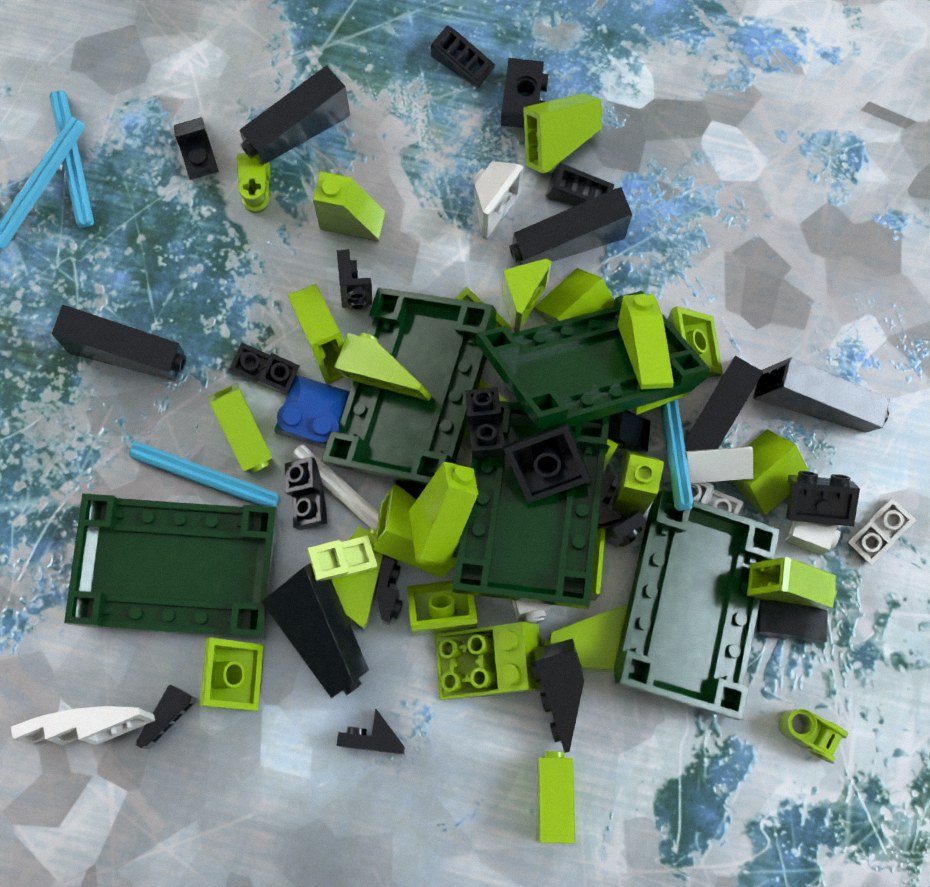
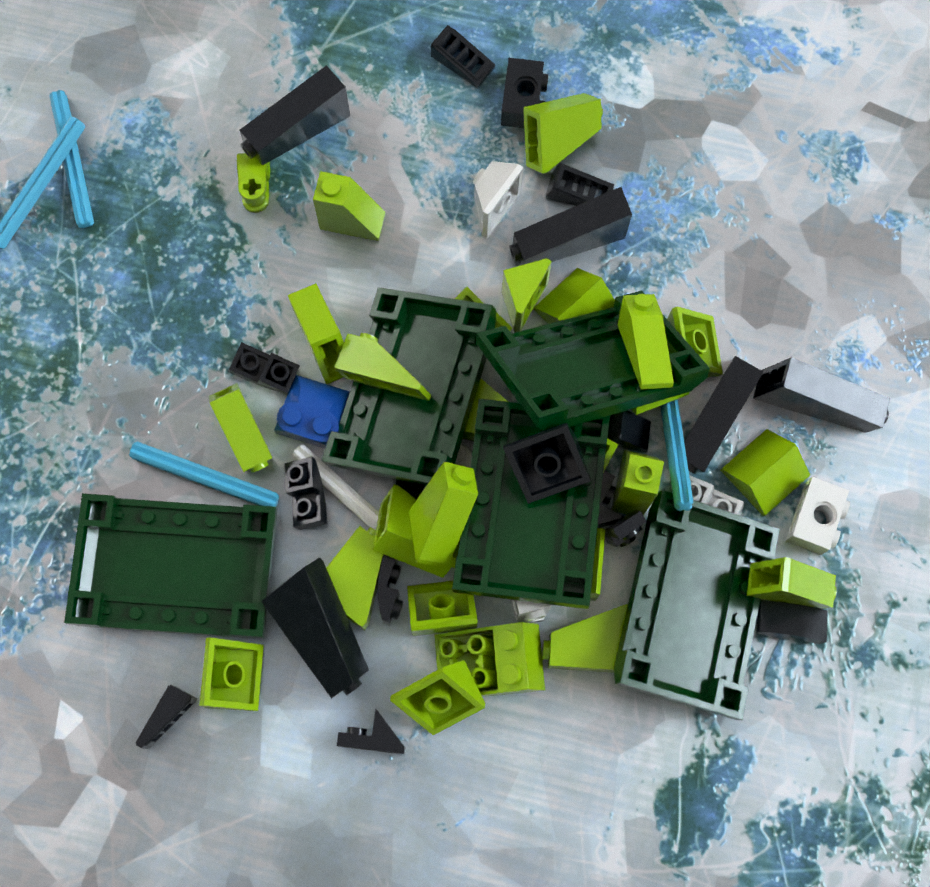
(85, 724): white slope -> none
(117, 344): black slope -> none
(195, 148): black slope -> none
(342, 558): yellowish green slope -> none
(355, 291): black bracket -> none
(441, 698): none -> lime slope
(485, 423): black slope -> none
(555, 799): lime slope -> none
(563, 683): black slope -> none
(720, 464): white slope -> none
(818, 735): lime piece -> none
(822, 499): black bracket -> none
(881, 531): white slope -> none

